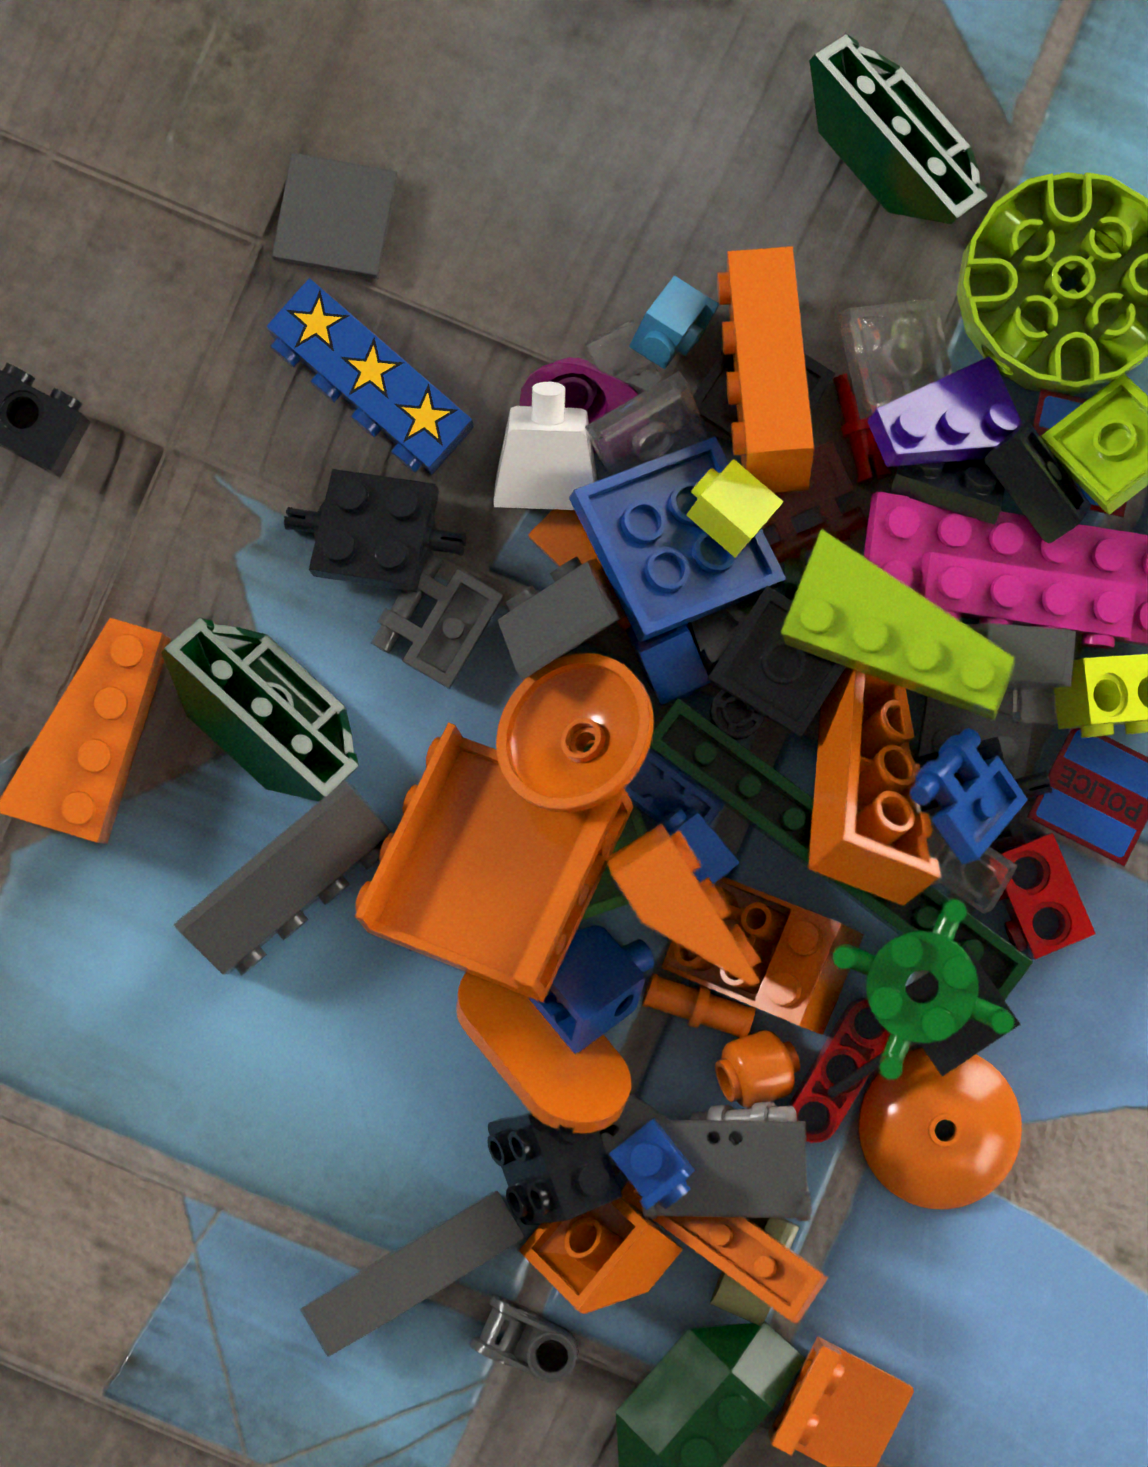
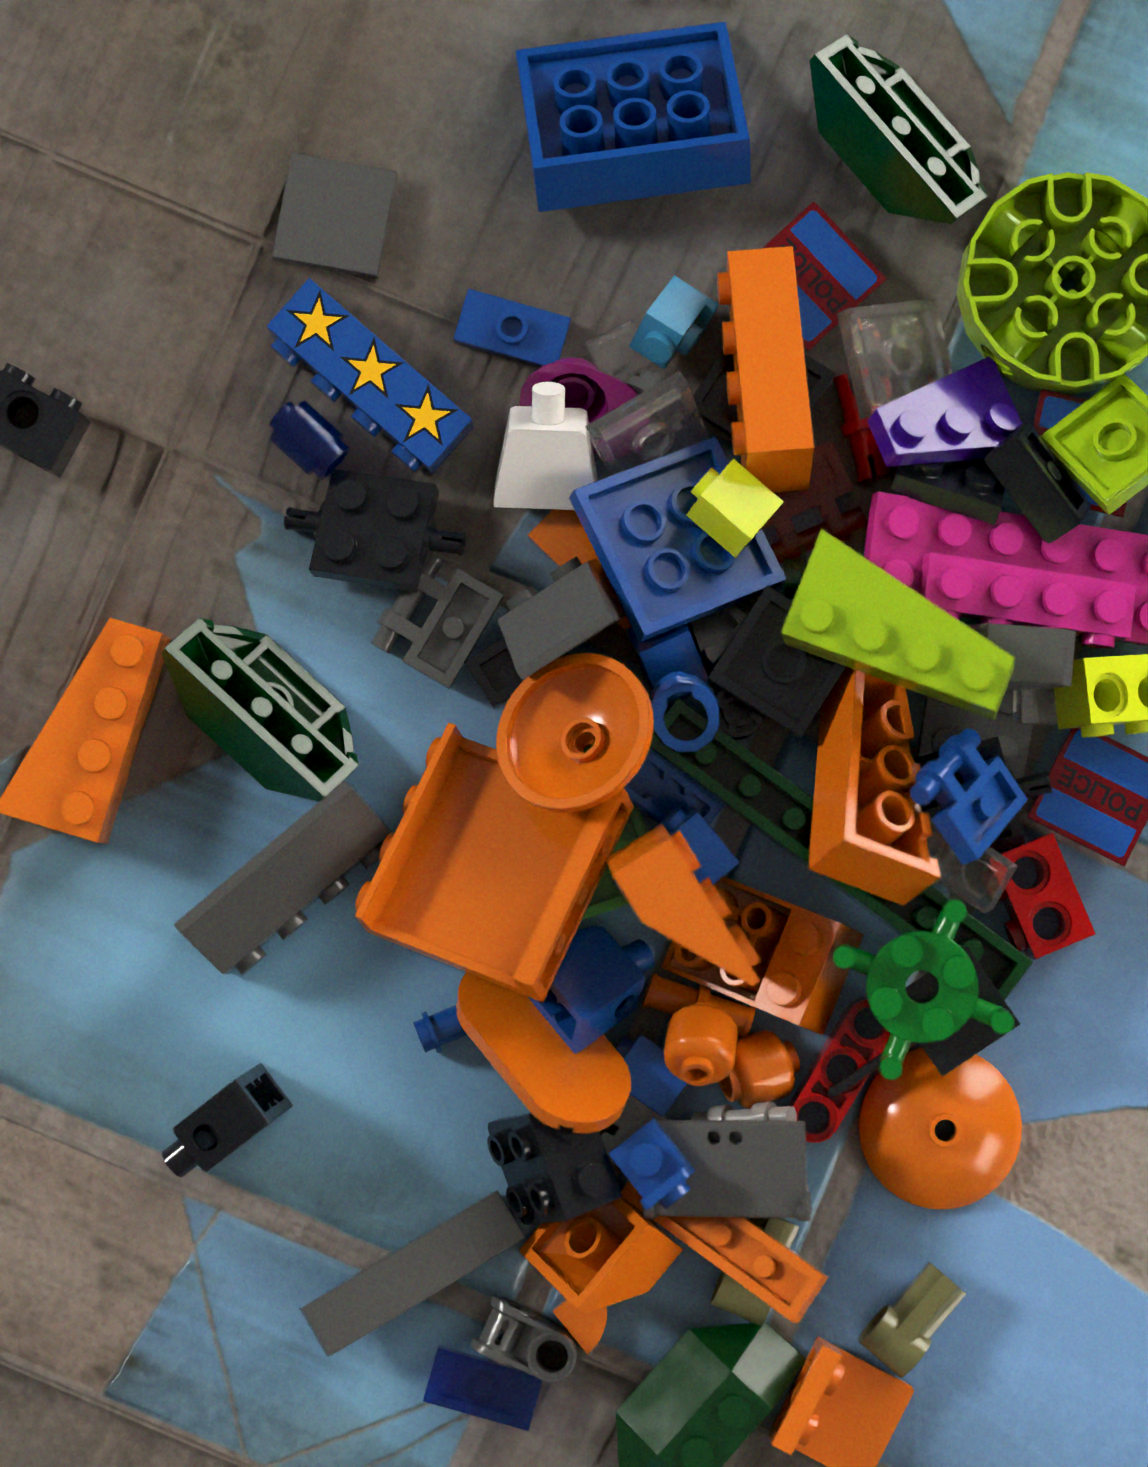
(226, 1122): none -> black torso
(308, 439): none -> clear blue brick
(438, 1029): none -> blue pin
(482, 1388): none -> clear blue plate
(495, 672): none -> black plate
(511, 329): none -> blue plate
(584, 1328): none -> orange tile
(634, 116): none -> blue slope
(649, 1075): none -> blue brick
(681, 682): none -> blue piece
(700, 1044): none -> orange head
(828, 269): none -> piece
(903, 1330): none -> olive piece

